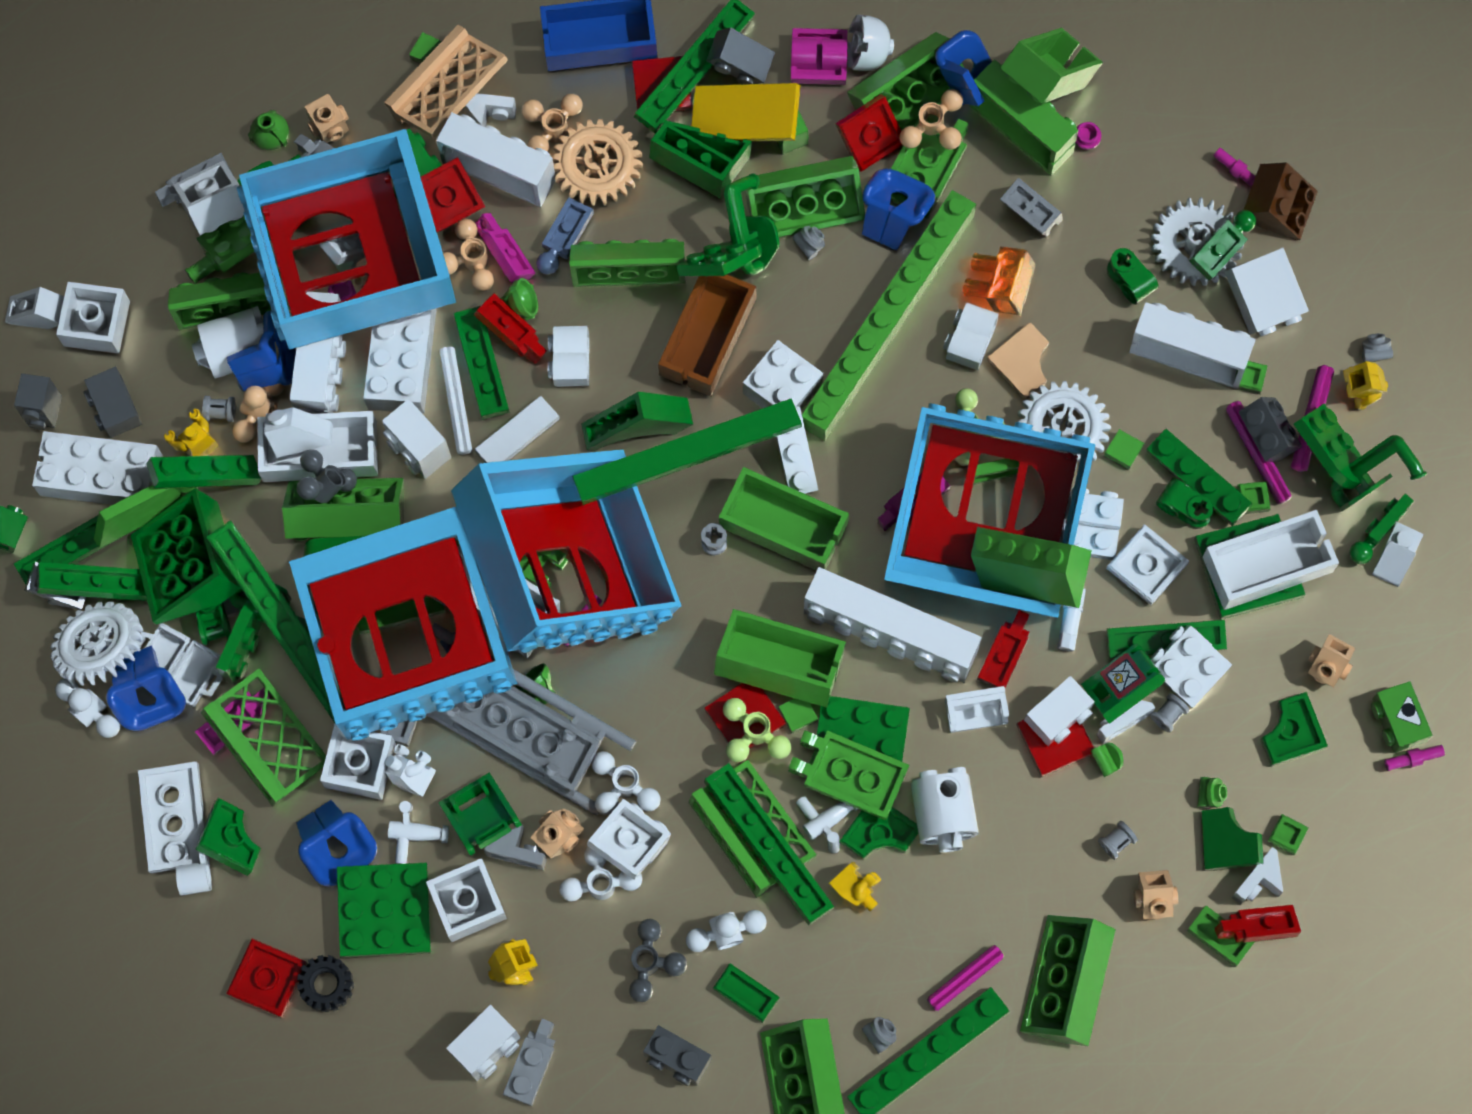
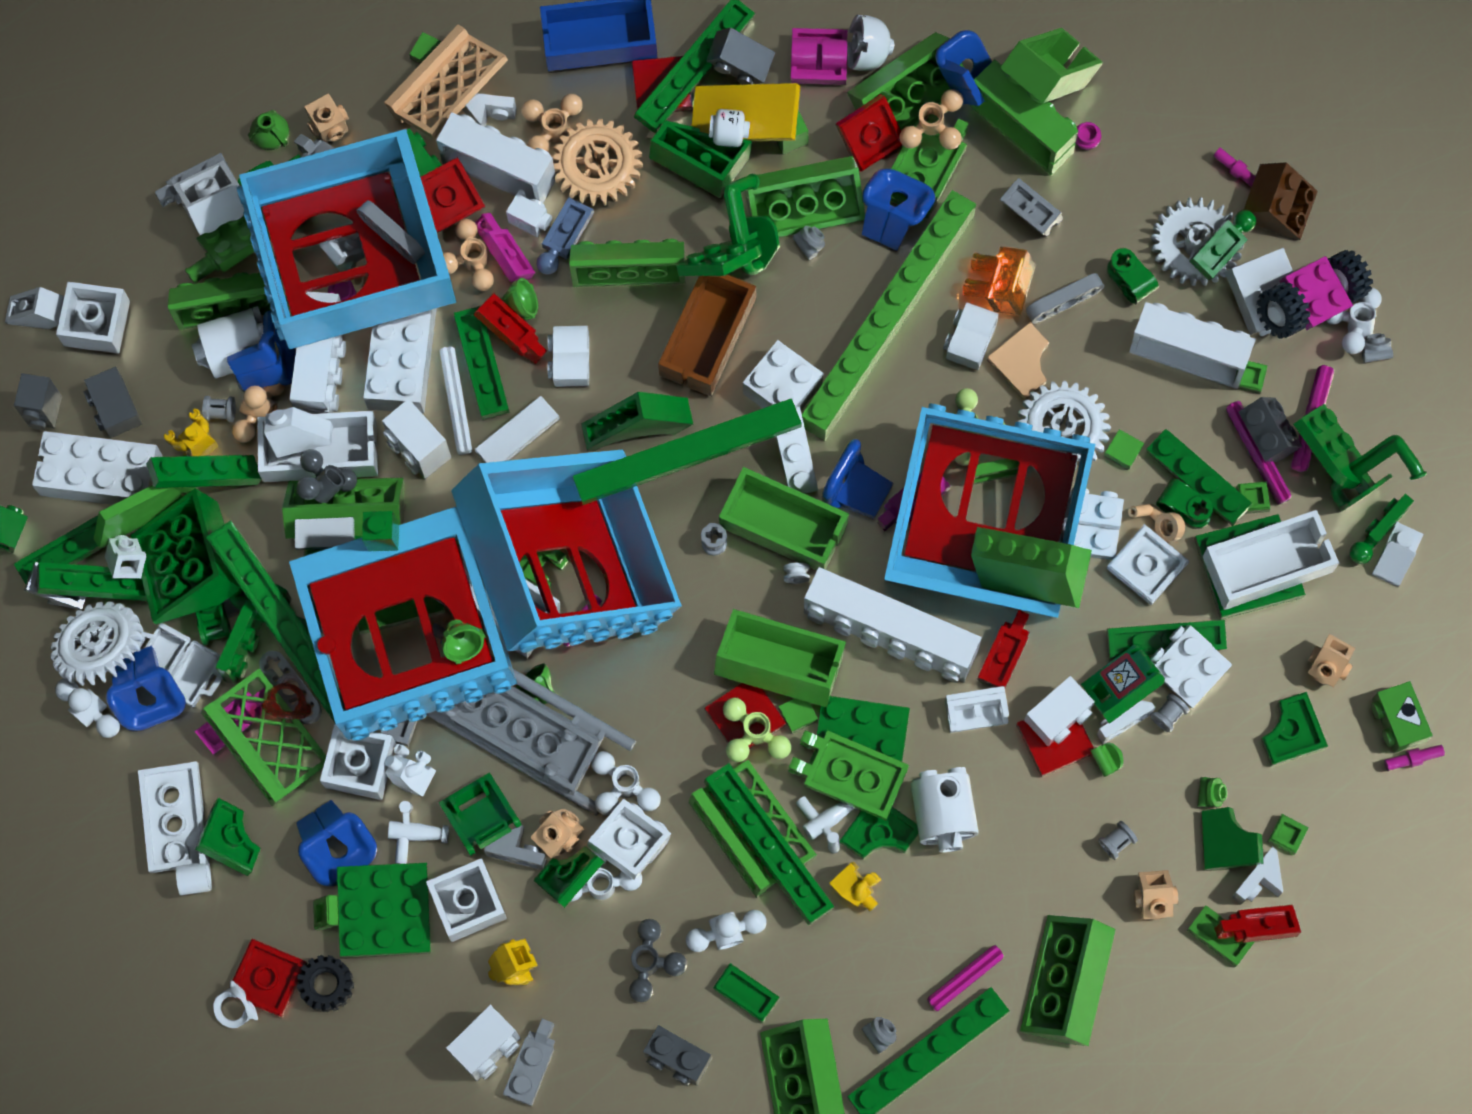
(125, 549): none -> white brick
(234, 991): none -> white piece
(272, 708): none -> clear red piece
(284, 667): none -> light grey beam
(323, 533): none -> white tile
(325, 912): none -> bright green tile
(380, 531): none -> green brick
(390, 232): none -> light grey beam
(462, 641): none -> bright green piece
(528, 214): none -> white brick
(566, 877): none -> green tile
(728, 128): none -> white head
(796, 573): none -> white bush
(863, 487): none -> blue piece
(1064, 298): none -> light grey beam
(1070, 626): white piece -> none
(1162, 520): none -> light nougat plate
(1314, 294): none -> plate
(1360, 321): none -> white piece
(1365, 383): yellow piece -> none

